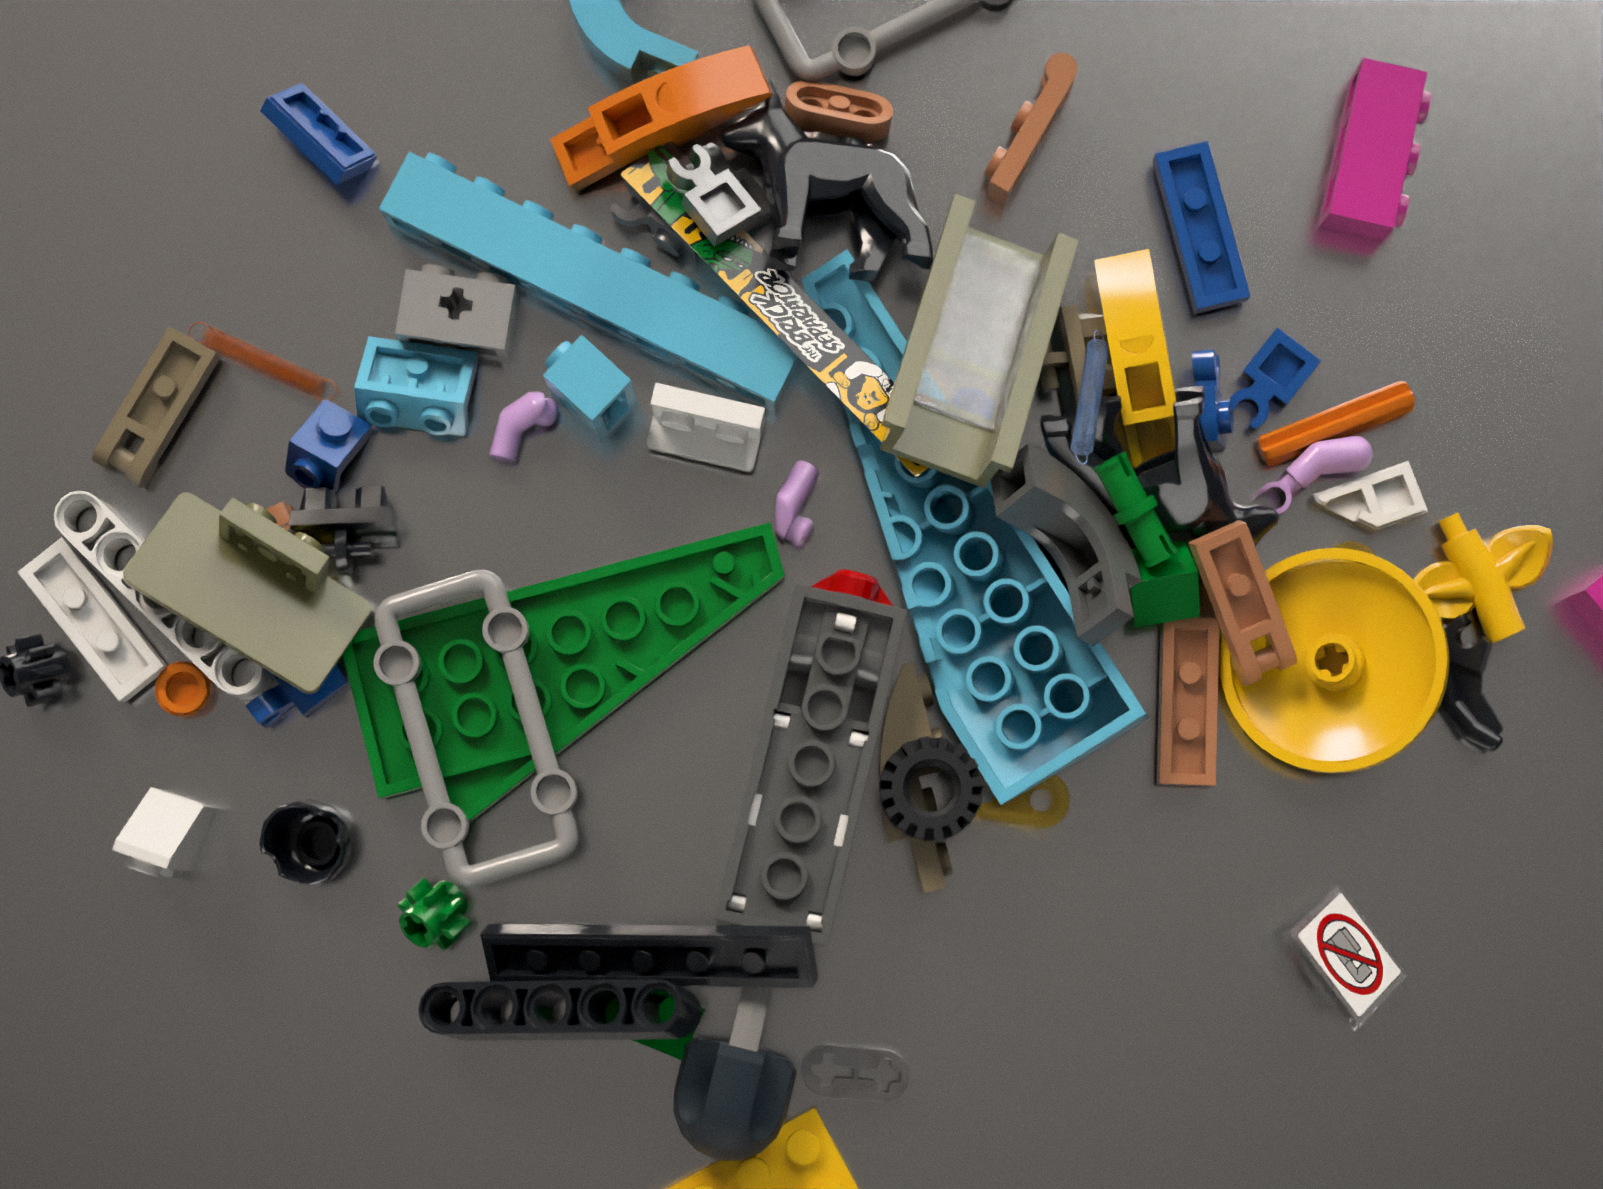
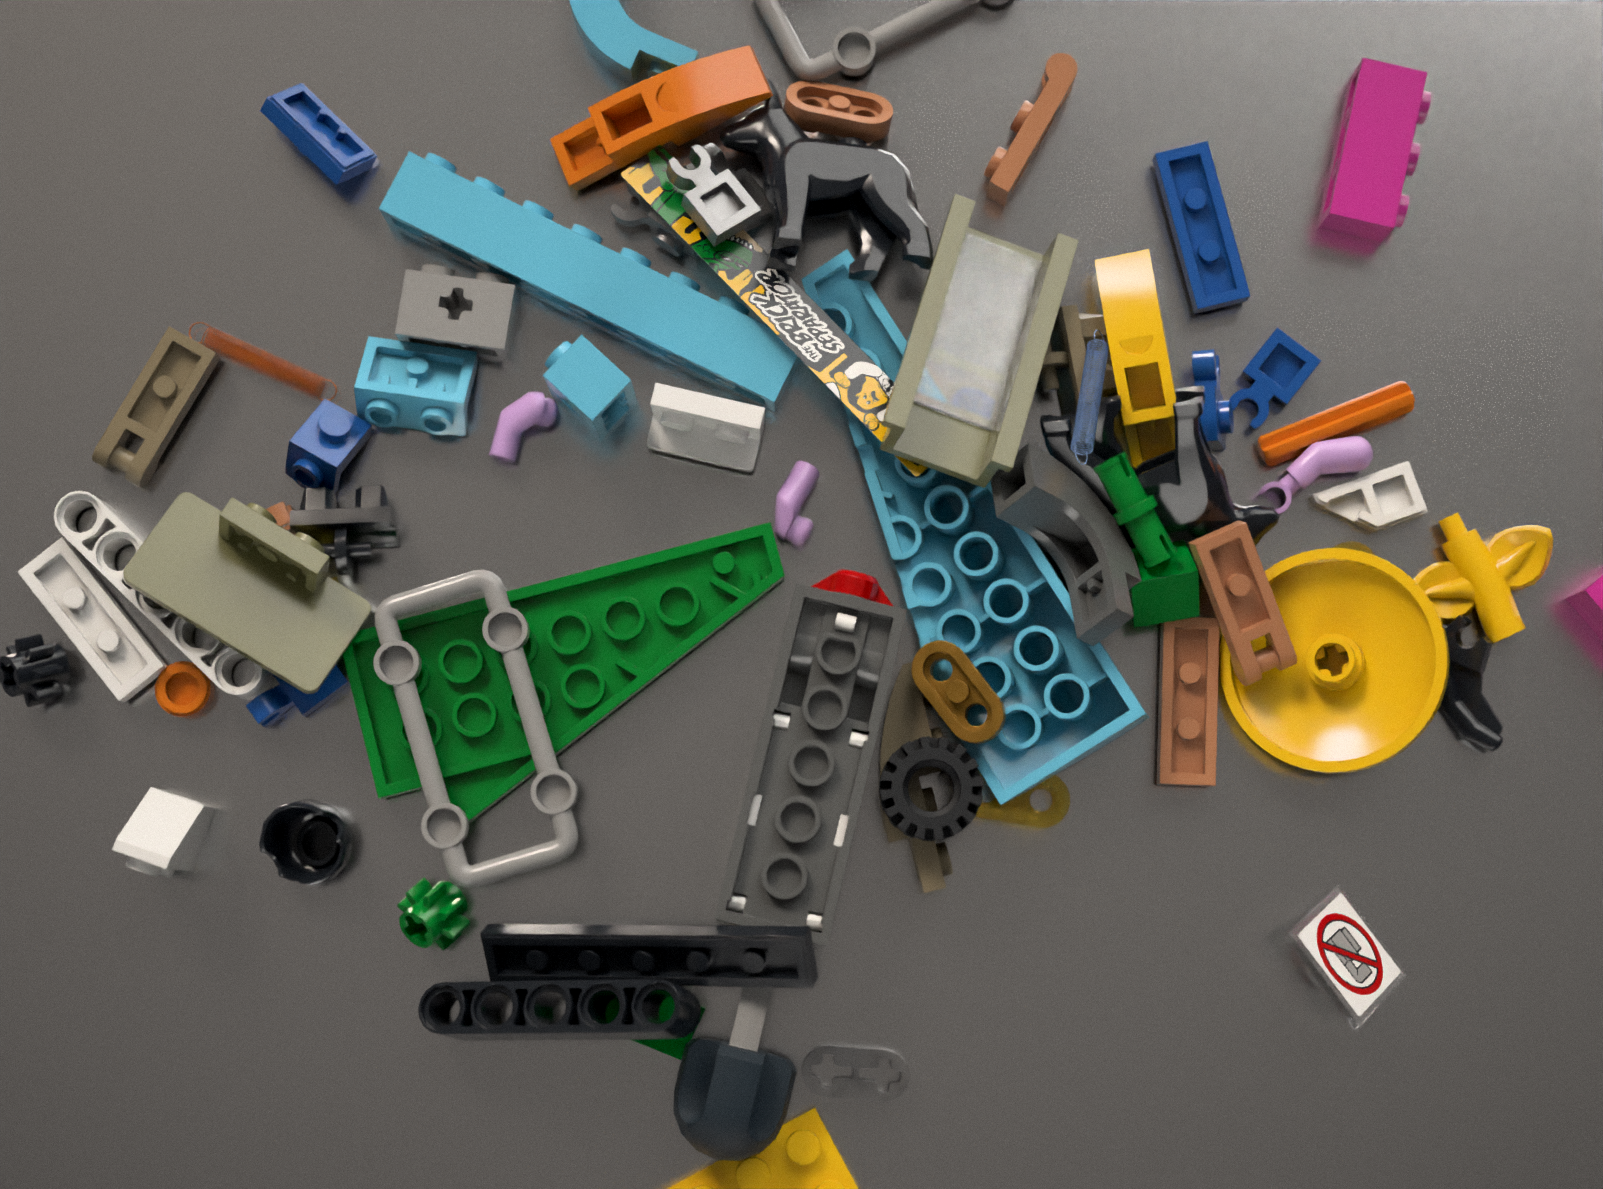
(958, 693): none -> pearl gold plate

